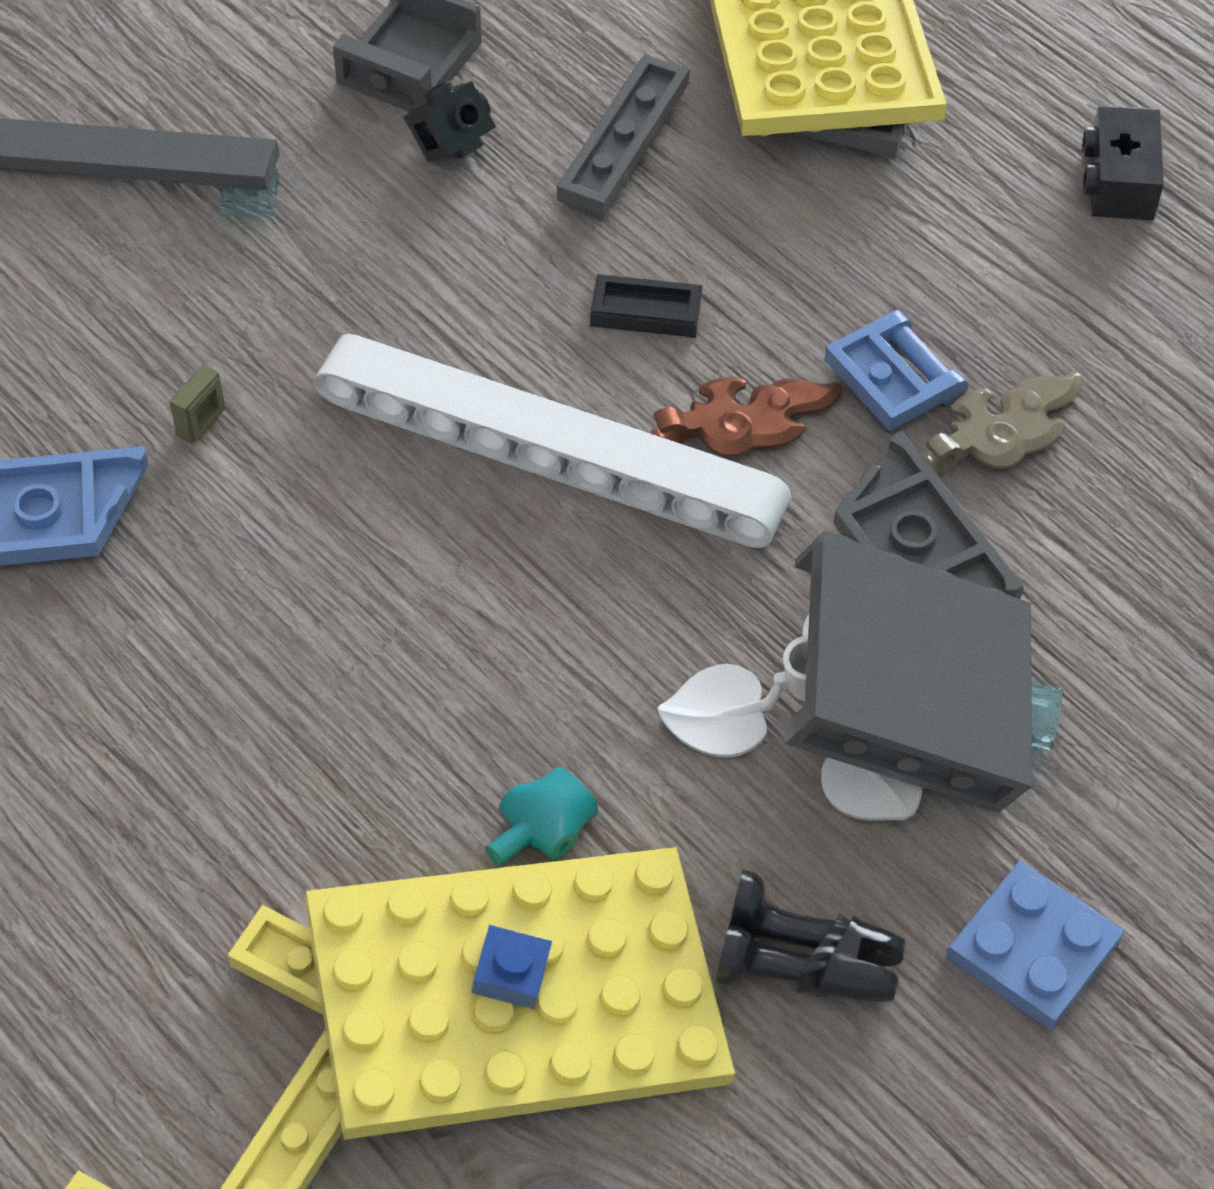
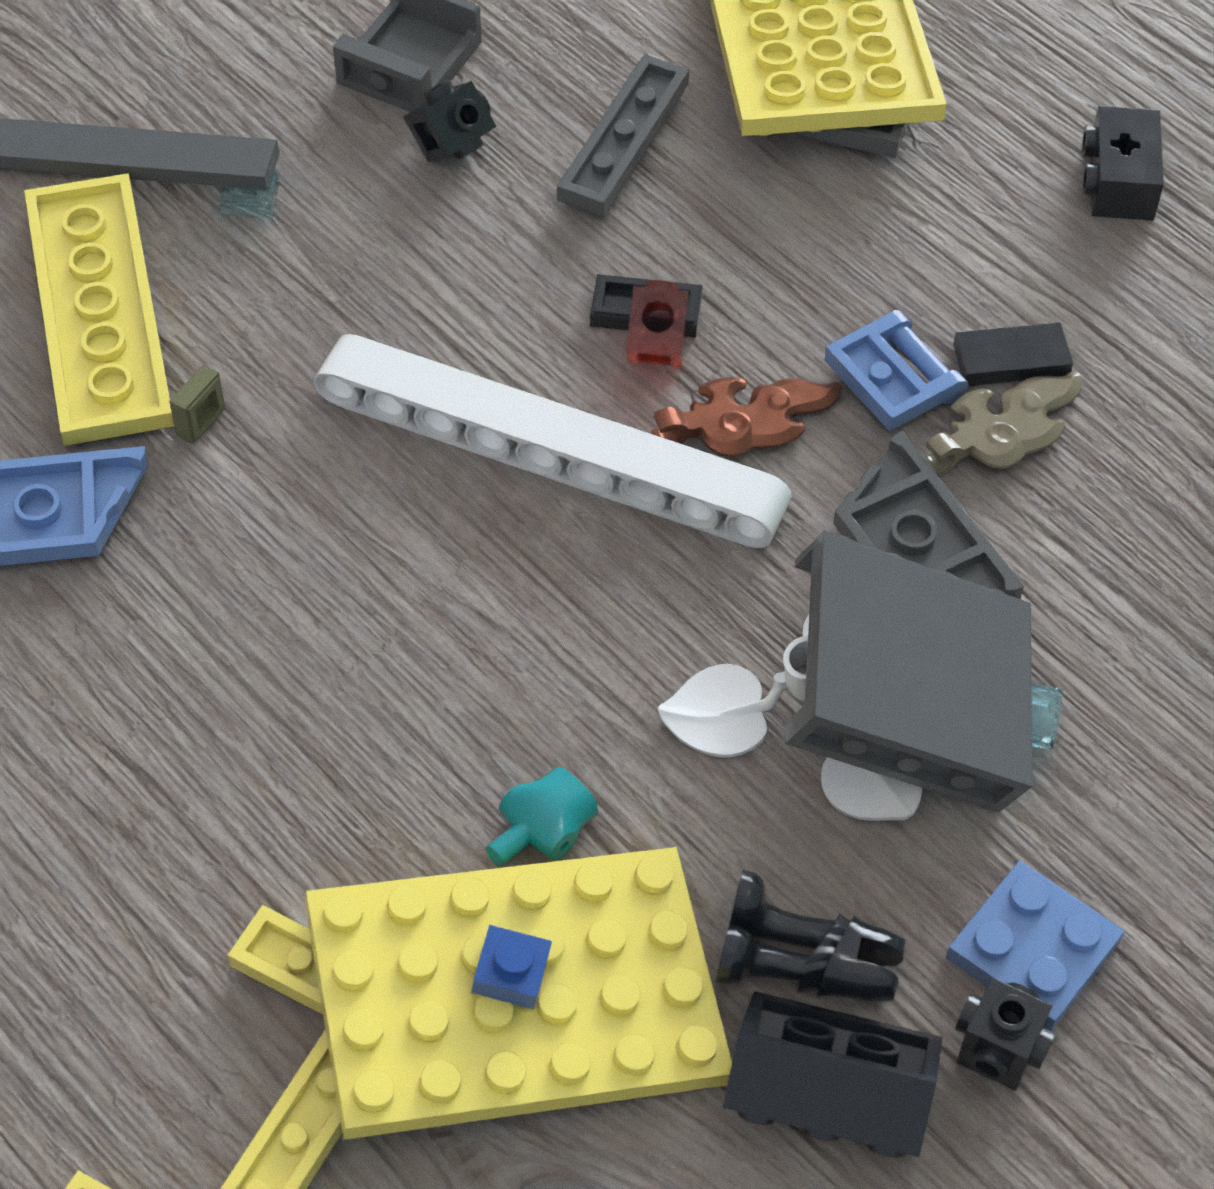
(97, 310): none -> light yellow plate
(652, 347): none -> clear red brick
(834, 1075): none -> black slope
(1004, 1032): none -> black brick
(1012, 353): none -> black tile

